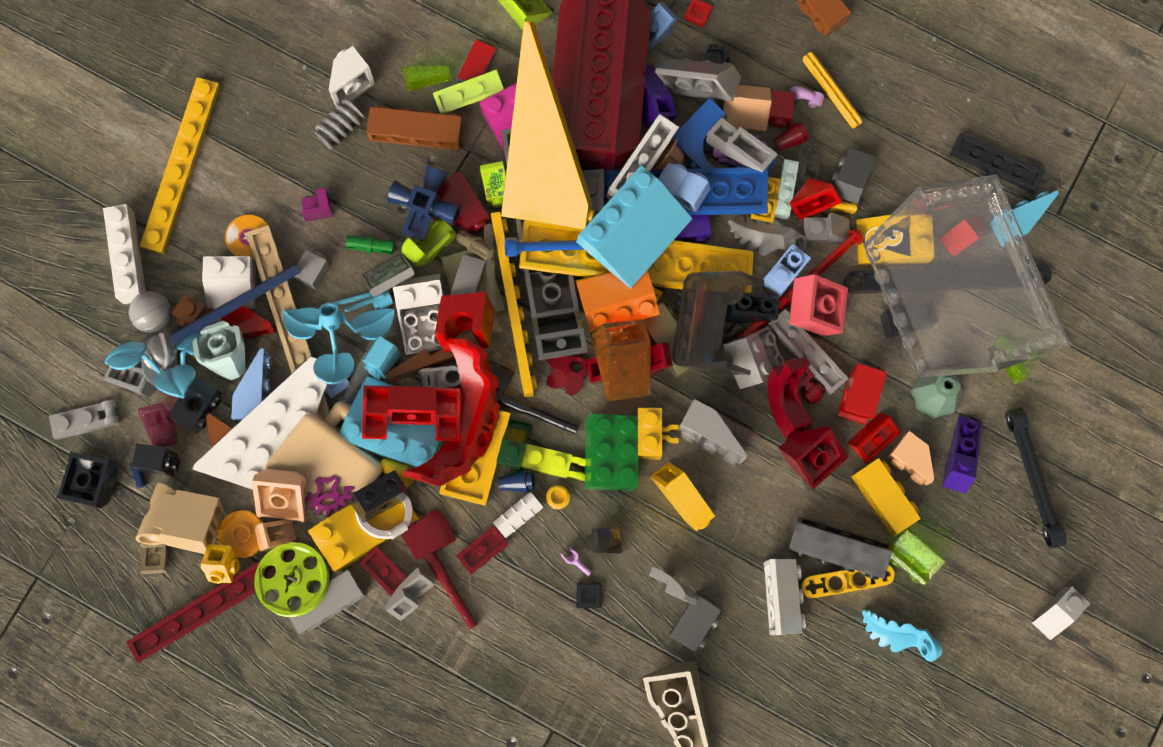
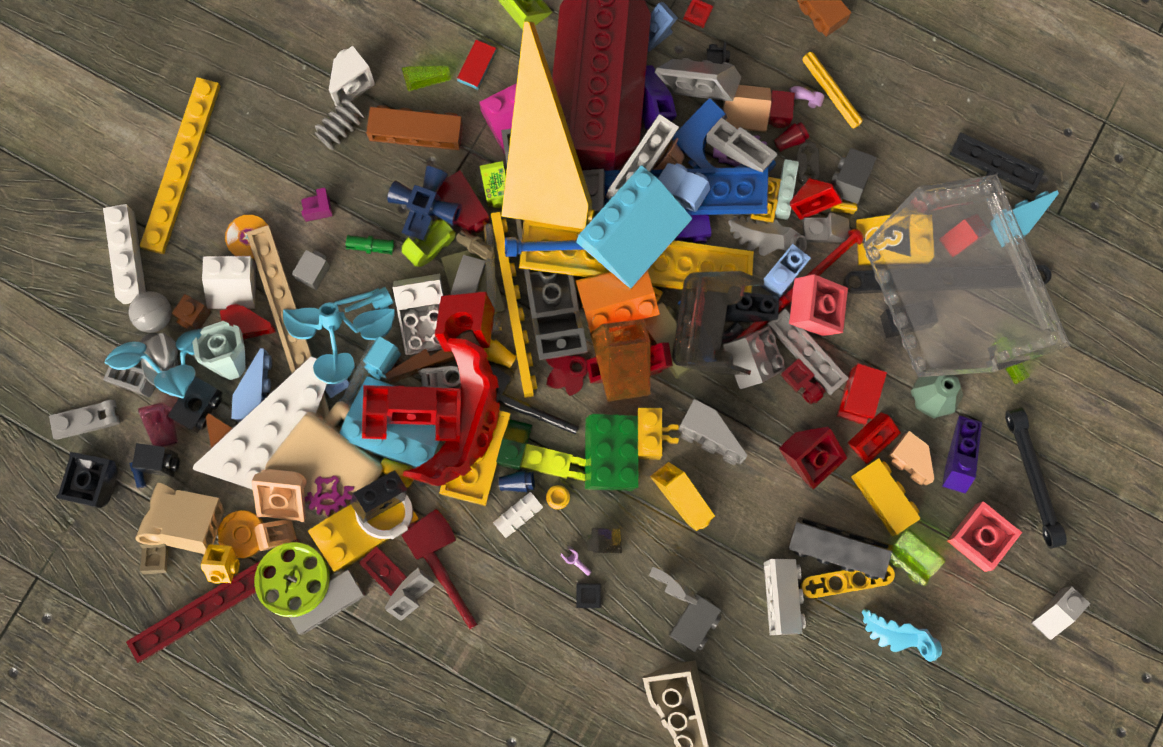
(234, 304): dark blue tile -> none
(387, 274): tile -> none
(468, 91): lime plate -> none
(482, 550): dark red plate -> none
(499, 354): none -> yellow cone
(785, 397): dark red arch -> none
(984, 536): none -> coral brick

